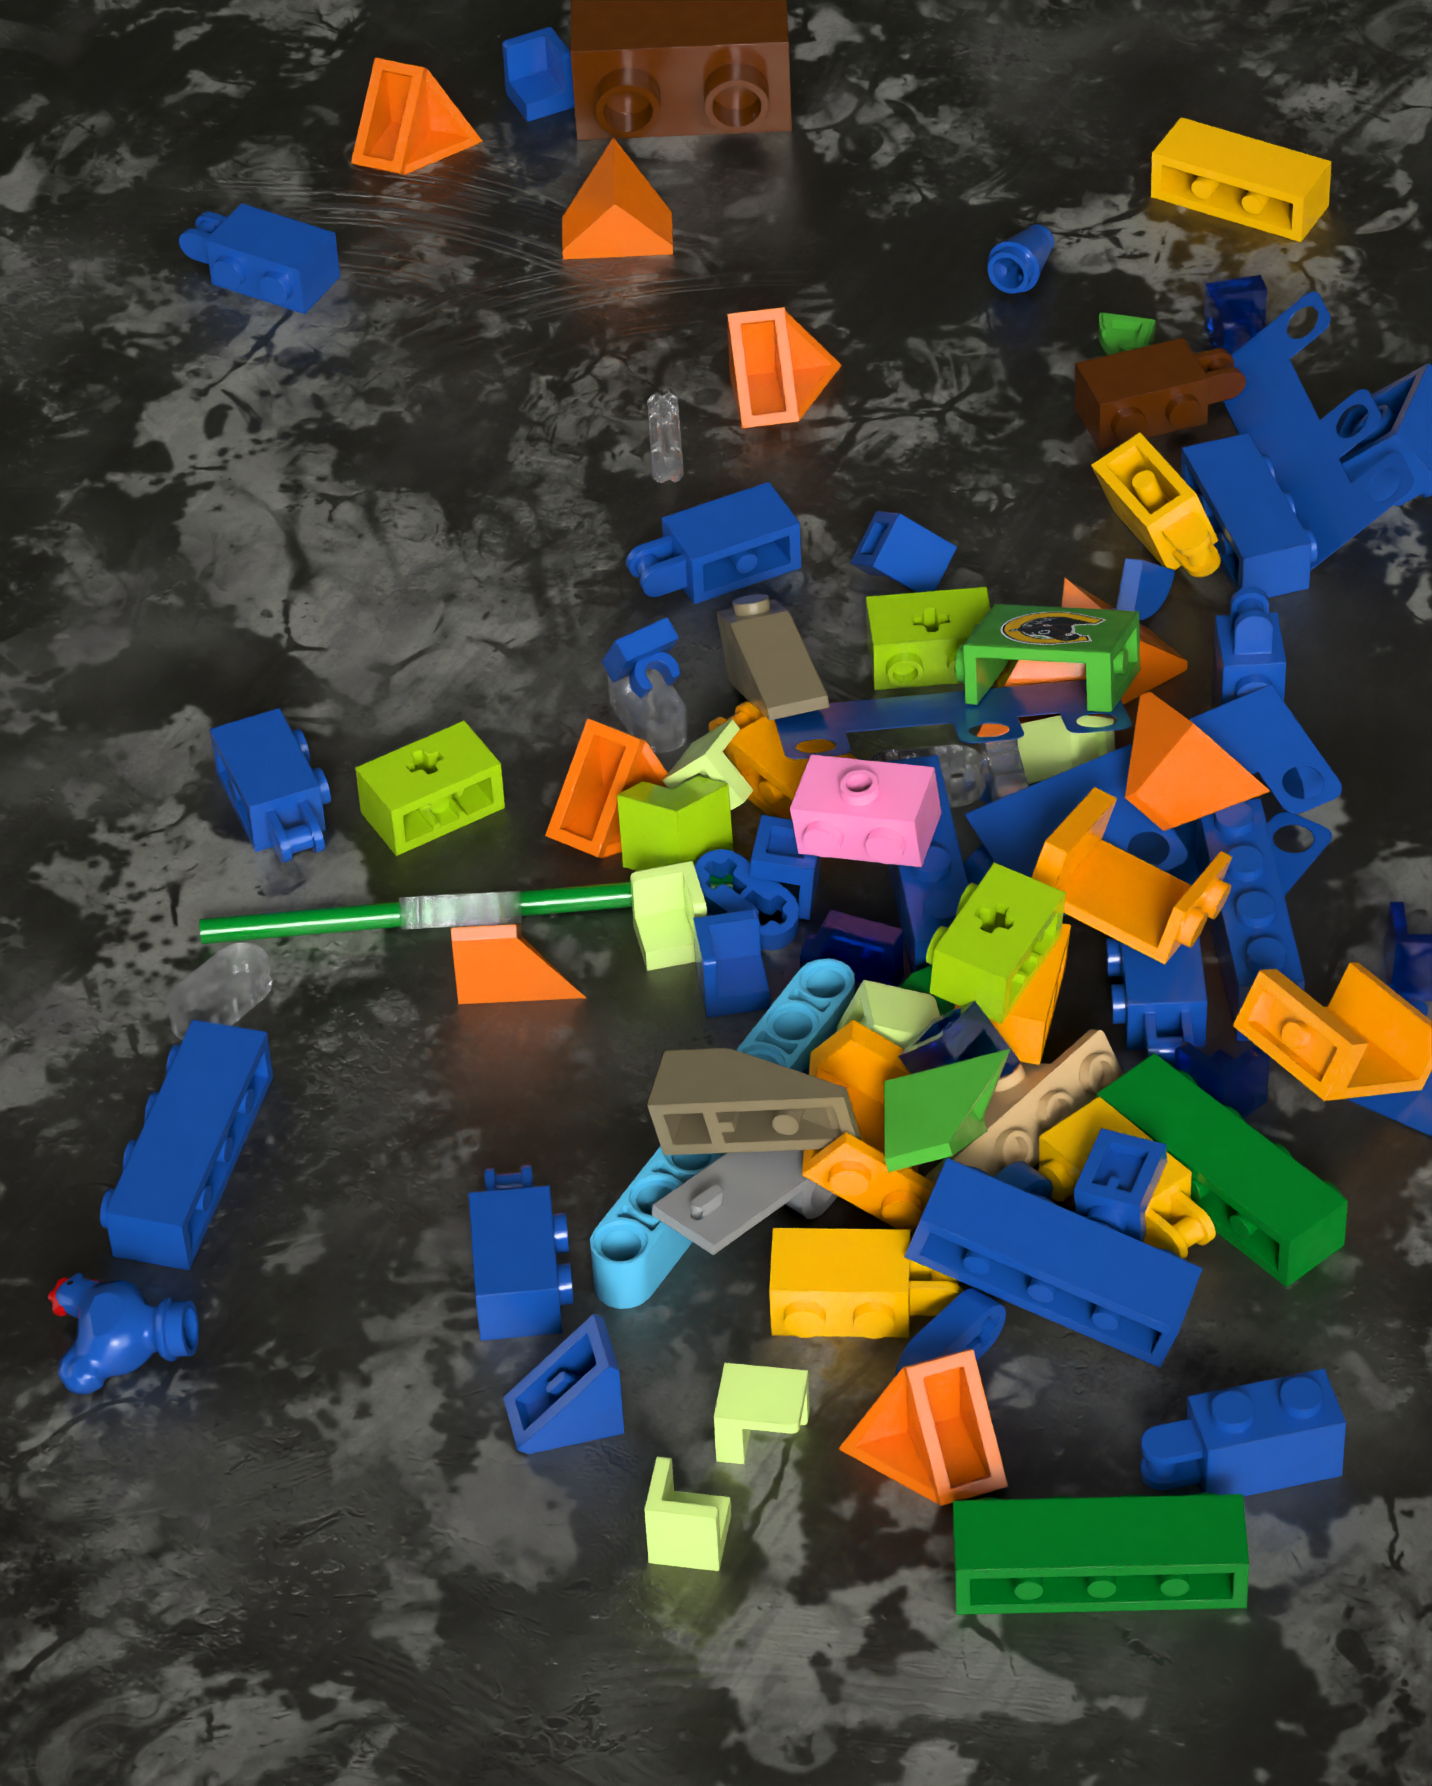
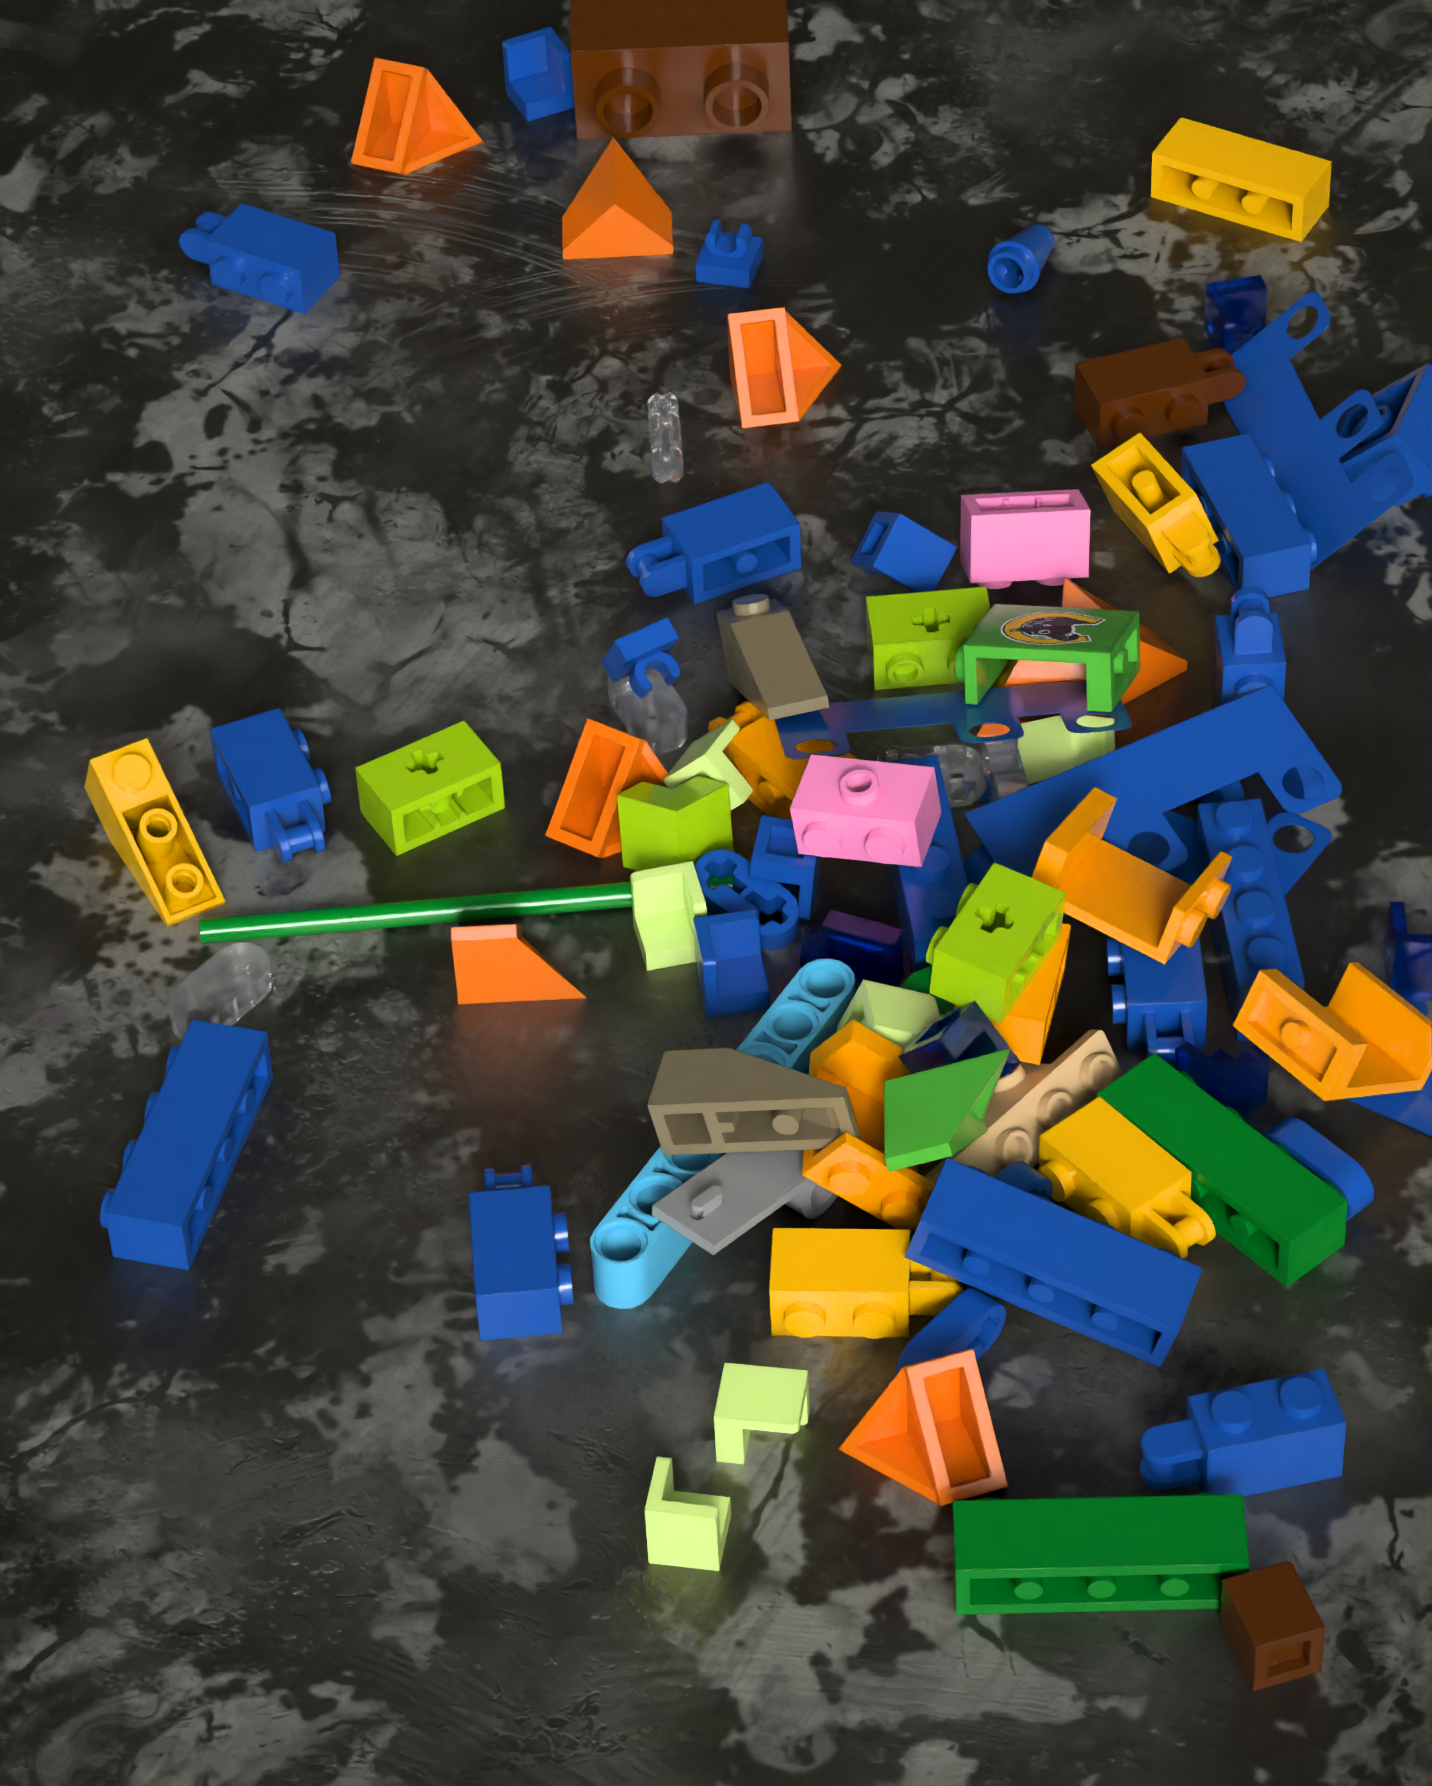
(118, 1330): blue animal -> none
(151, 832): none -> yellow slope
(460, 910): clear beam -> none
(569, 1394): blue slope -> none
(729, 257): none -> blue tile
(1024, 537): none -> bright pink brick
(1120, 1181): blue bracket -> none
(1124, 332): bright green tile -> none
(1143, 587): blue tile -> none
(1180, 770): orange slope -> none
(1272, 1625): none -> reddish brown panel
(1325, 1161): none -> blue beam

